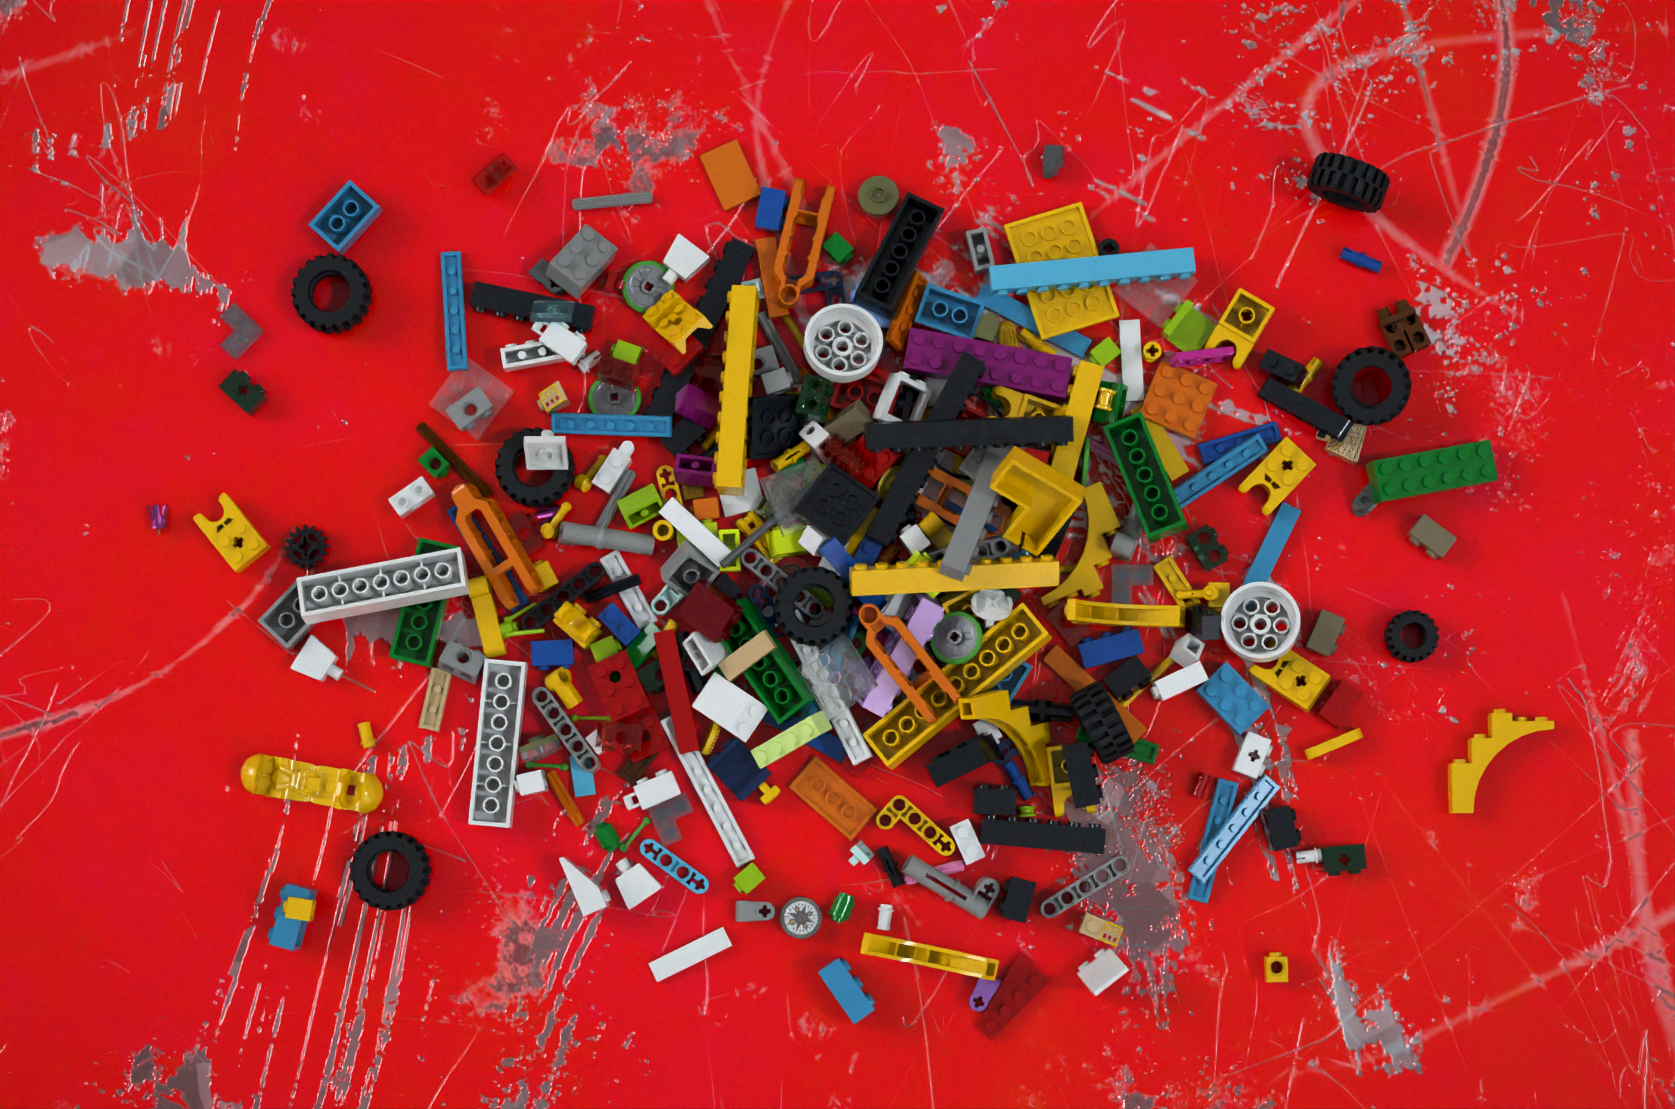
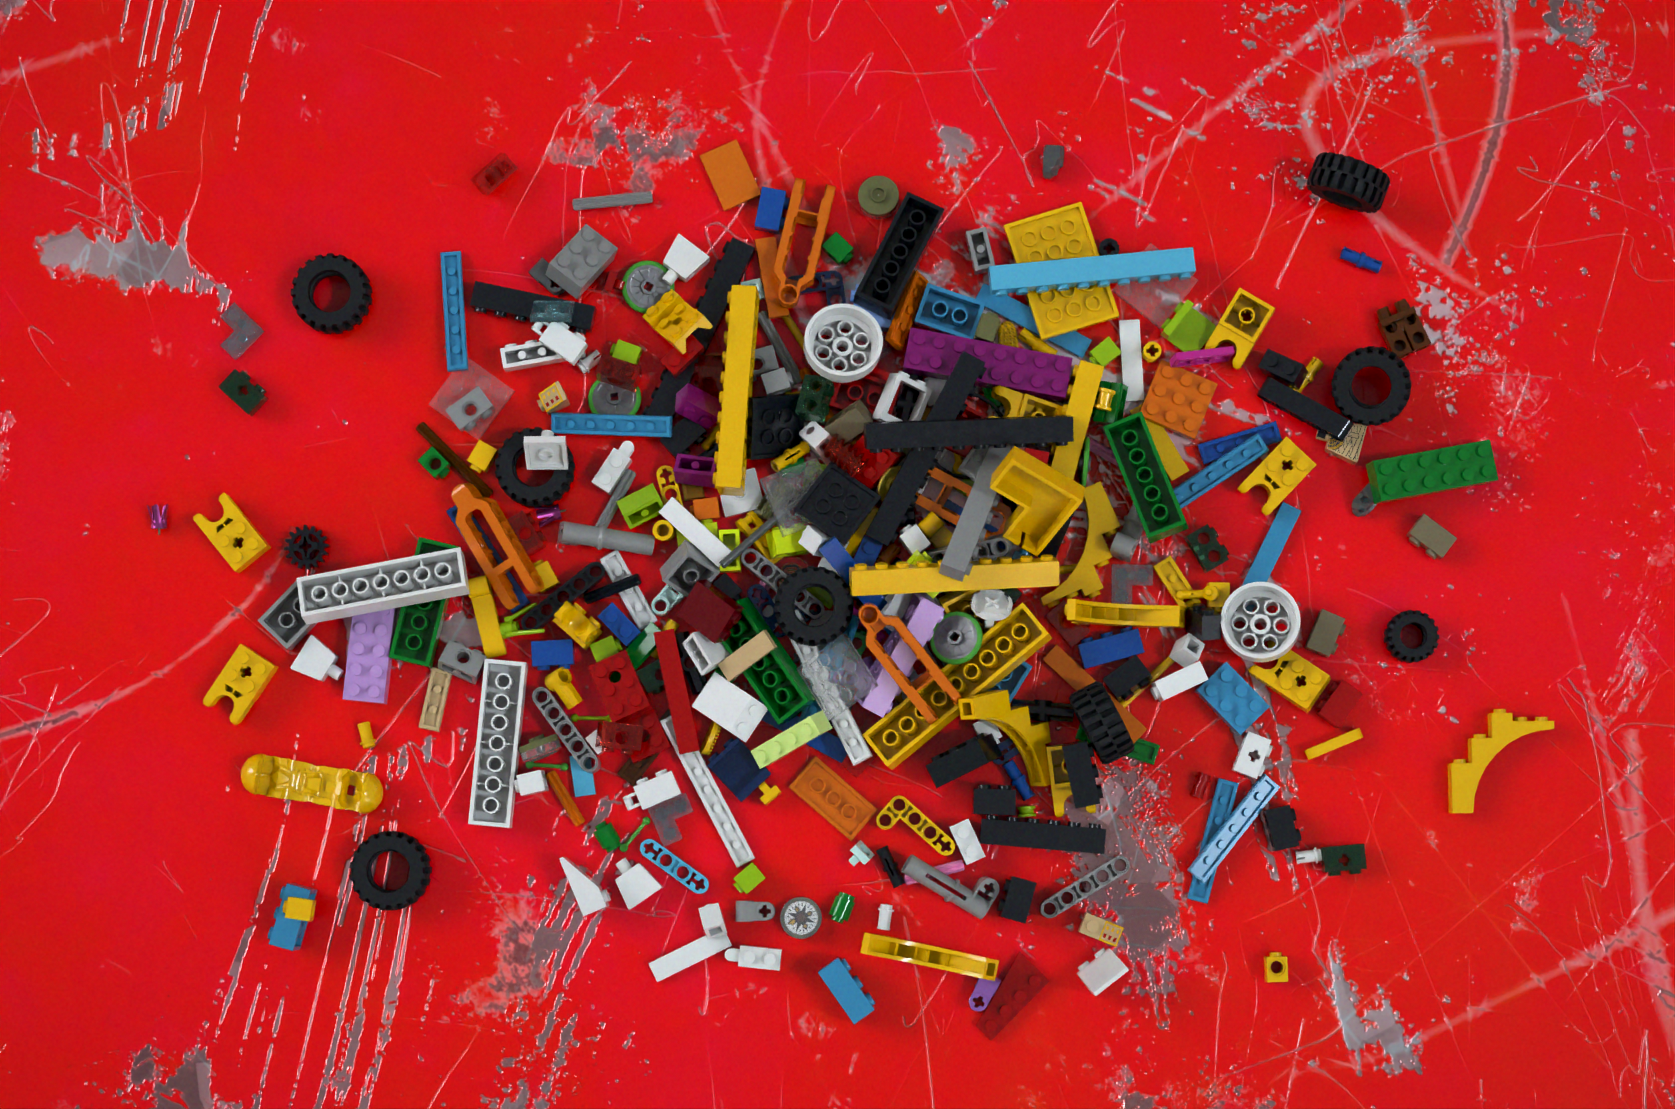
(241, 688): none -> yellow brick
(345, 217): dark azure brick -> none
(368, 657): none -> lavender brick
(412, 497): white brick -> none
(482, 457): none -> yellow brick
(551, 530): yellow piece -> none
(583, 481): yellow piece -> none
(712, 920): none -> white brick
(755, 957): none -> white brick

